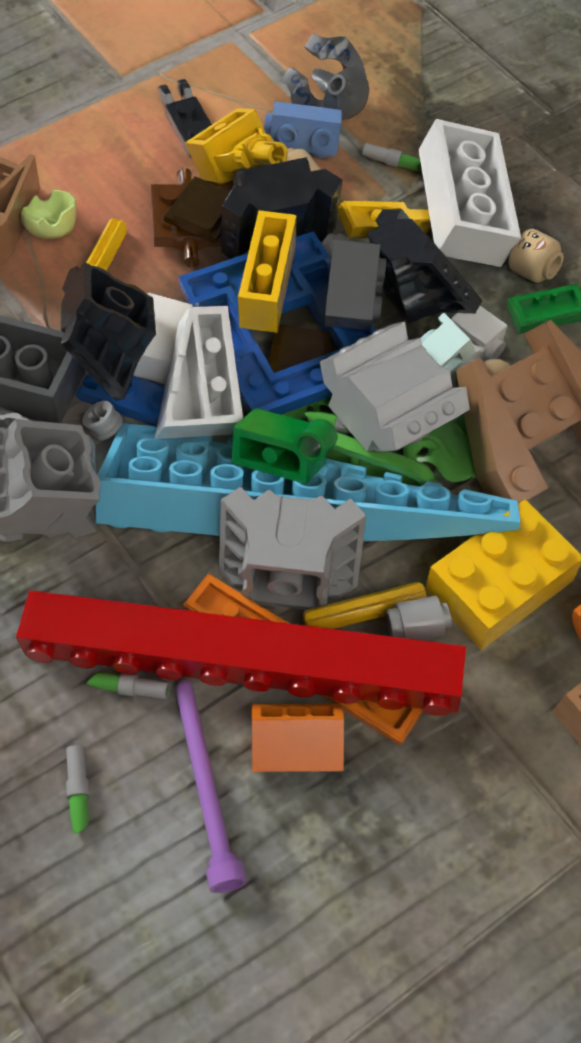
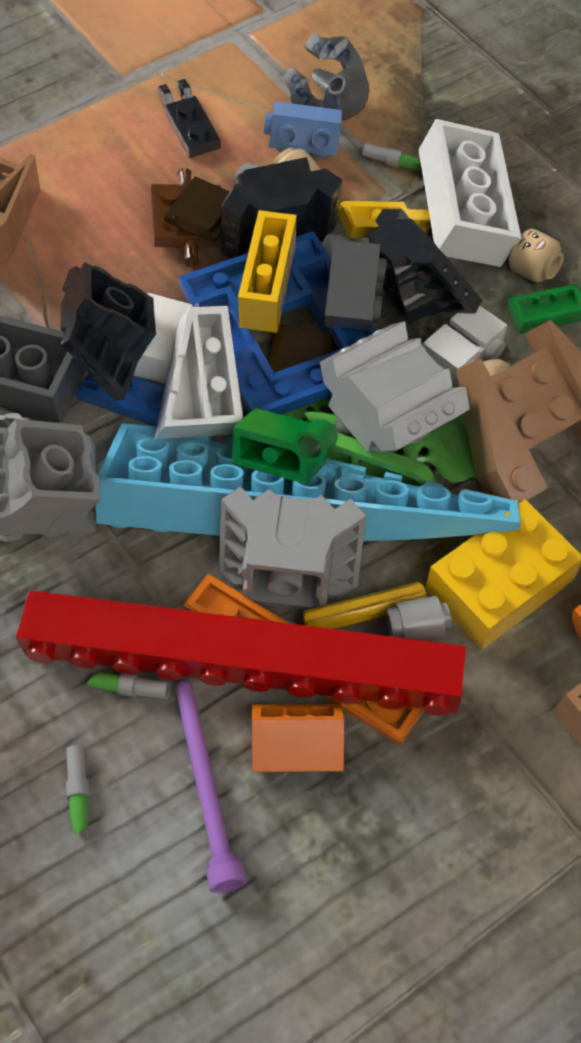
(50, 217): yellowish green hair -> none
(102, 420): light grey bush -> none
(108, 244): yellow axle -> none
(234, 144): yellow brick -> none
(448, 344): light aqua brick -> none

